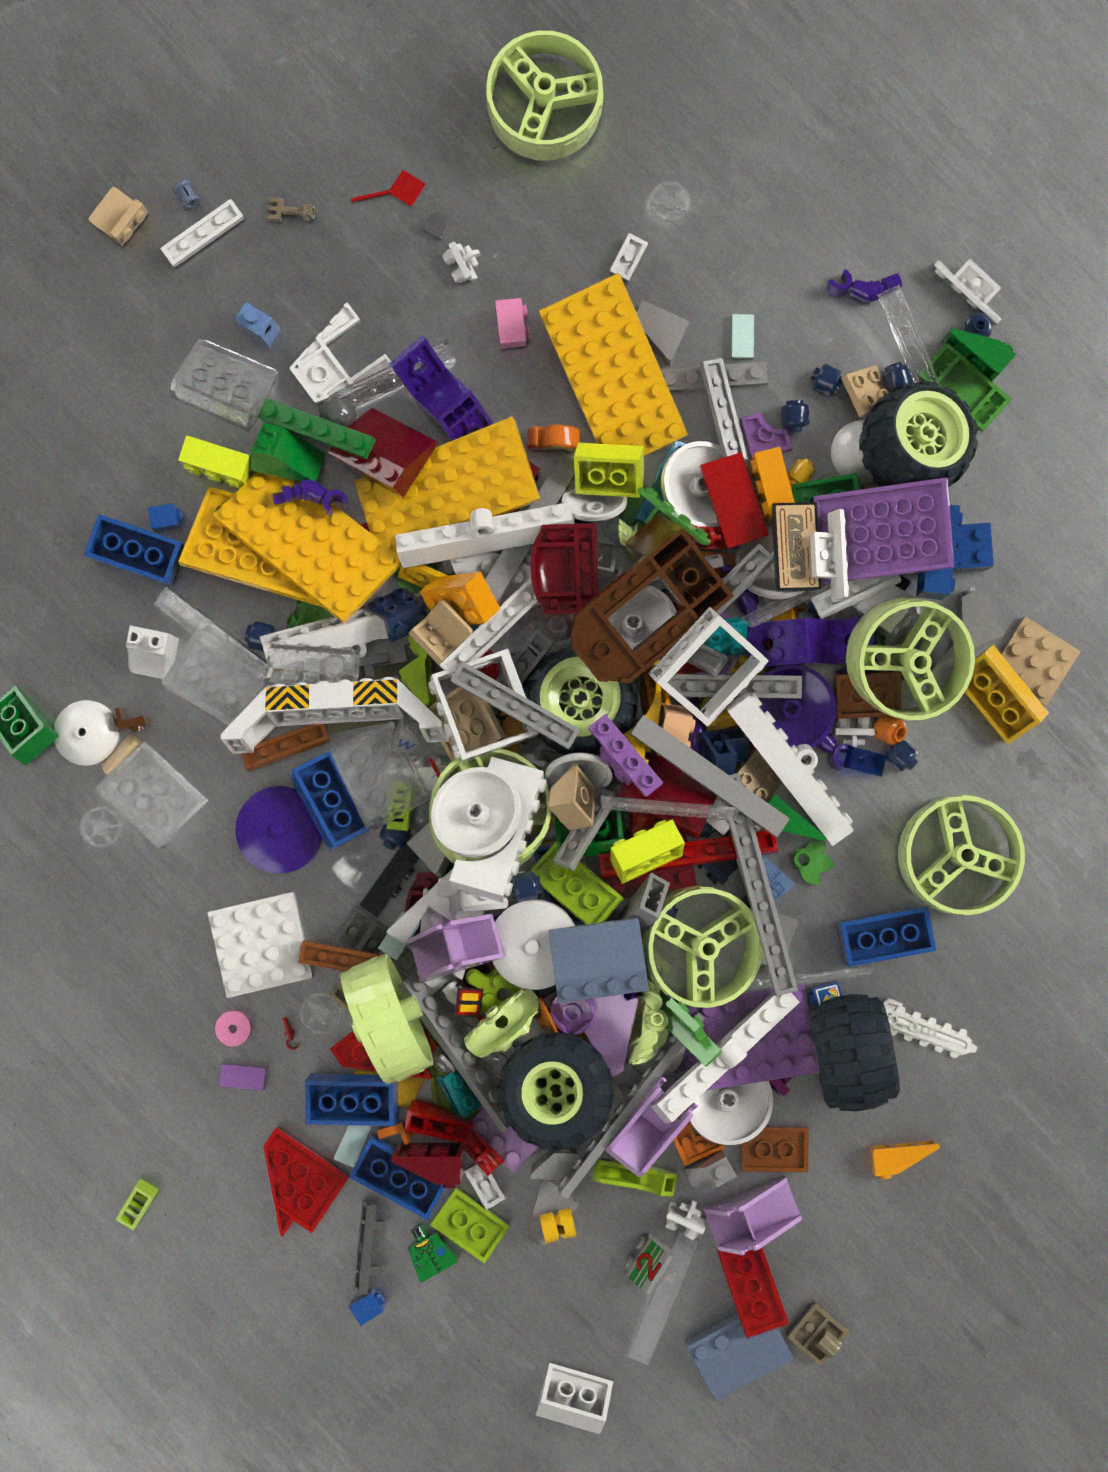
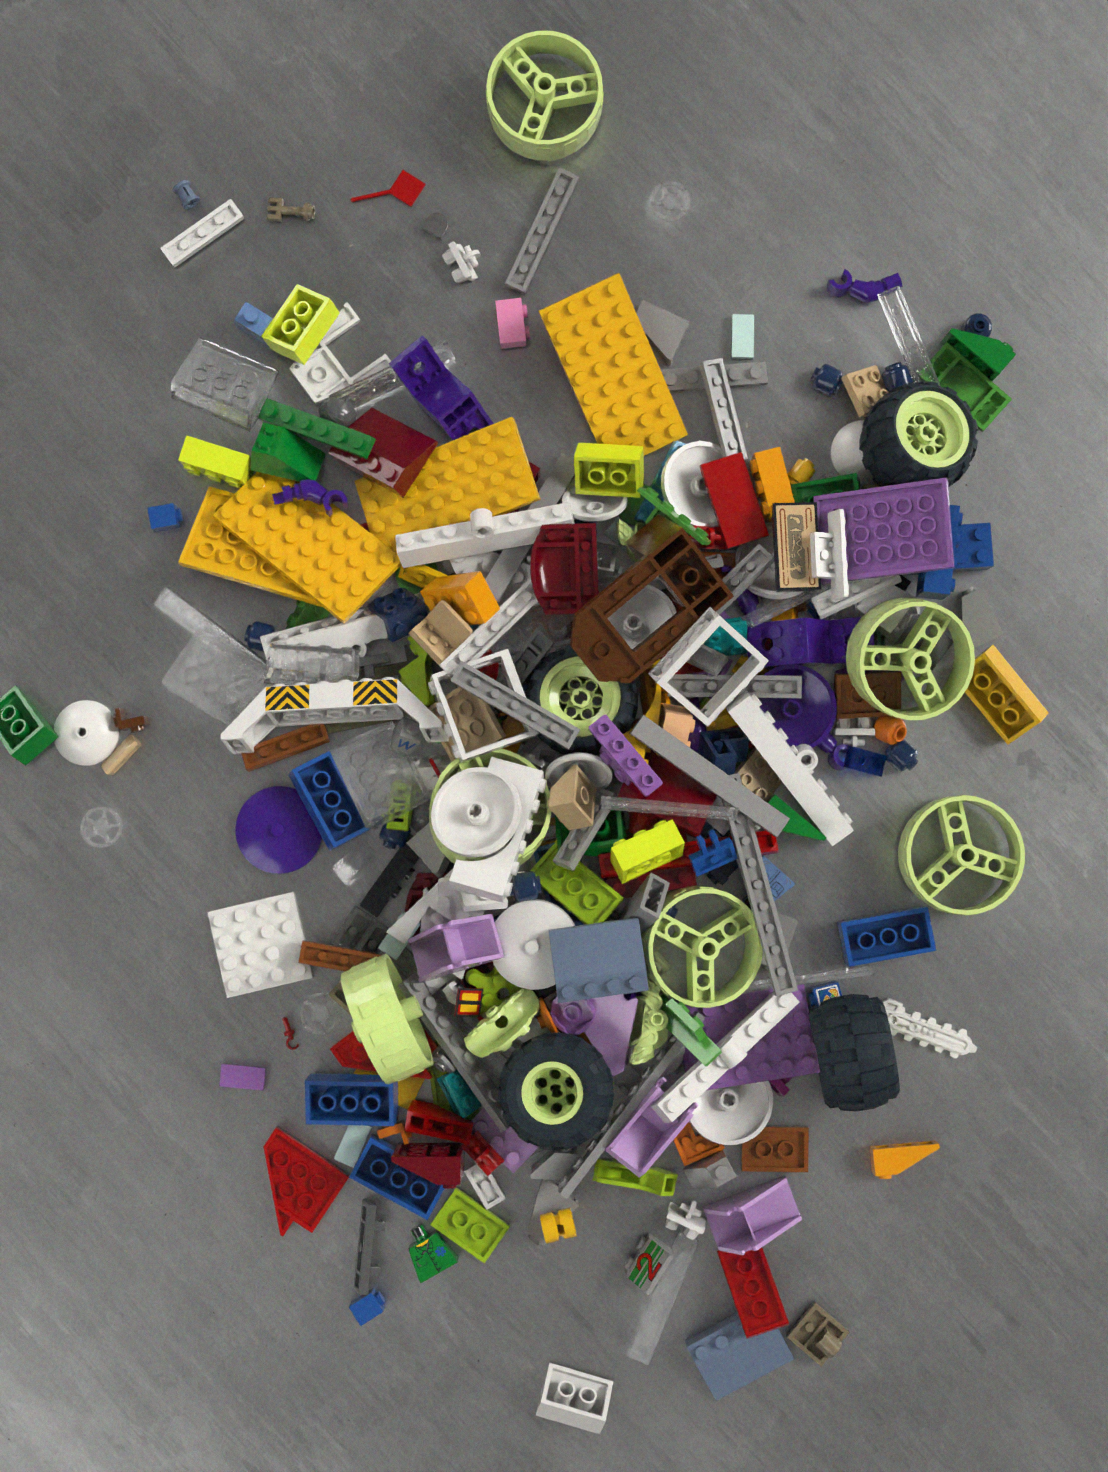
(118, 215): tan bracket -> none
(134, 550): blue brick -> none
(145, 1193): lime slope -> none
(150, 651): white hips -> none
(152, 795): clear slope -> none
(223, 1030): bright pink piece -> none
(300, 324): none -> neon yellow brick
(541, 230): none -> light grey plate
(553, 437): orange animal -> none
(629, 257): white plate -> none
(712, 856): none -> blue hinge
(762, 436): medium lavender tile -> none
(795, 415): dark blue head -> none
(815, 862): bright green plate -> none
(974, 284): white bracket -> none
(1039, 658): tan plate -> none

